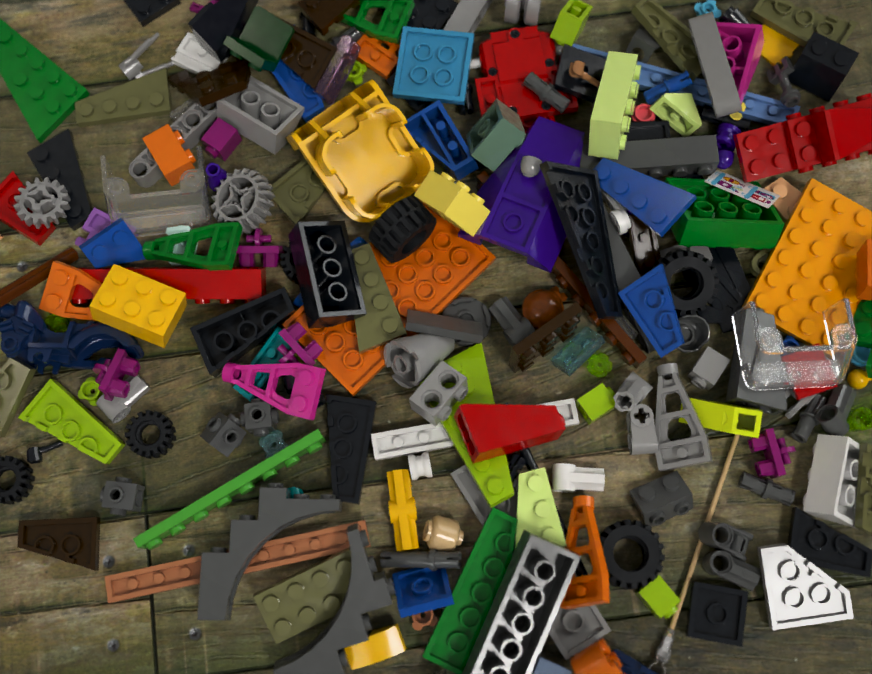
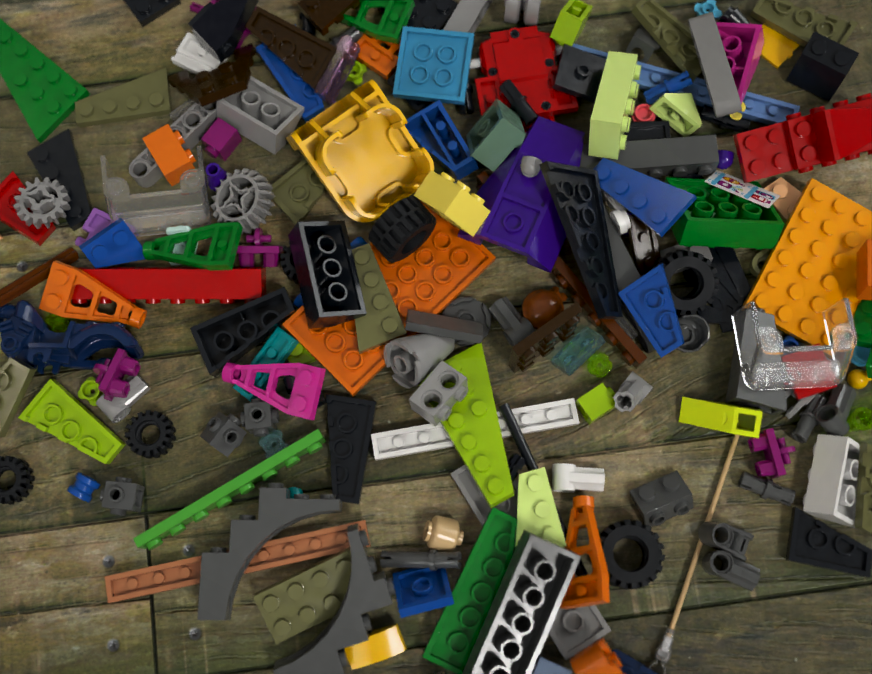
(34, 454): black hand -> none
(64, 539): dark brown wing -> none
(83, 487): none -> blue wheel
(132, 67): light grey plant -> none
(138, 305): yellow brick -> none
(261, 40): dark green bracket -> none
(291, 336): magenta hips -> none
(402, 510): yellow piece -> none
(419, 622): nougat plate -> none
(420, 466): white wheel -> none
(506, 428): red slope -> none
(518, 102): none -> black axle
(546, 92): dark grey pin -> none
(577, 71): medium nougat hand -> none
(641, 436): light grey piece -> none
(658, 598): lime brick -> none
(681, 452): light grey plate -> none
(708, 369): light grey brick -> none
(716, 613): black plate -> none
(725, 136): dark purple wheel -> none
(790, 96): dark grey hinge -> none
(798, 590): plate -> none

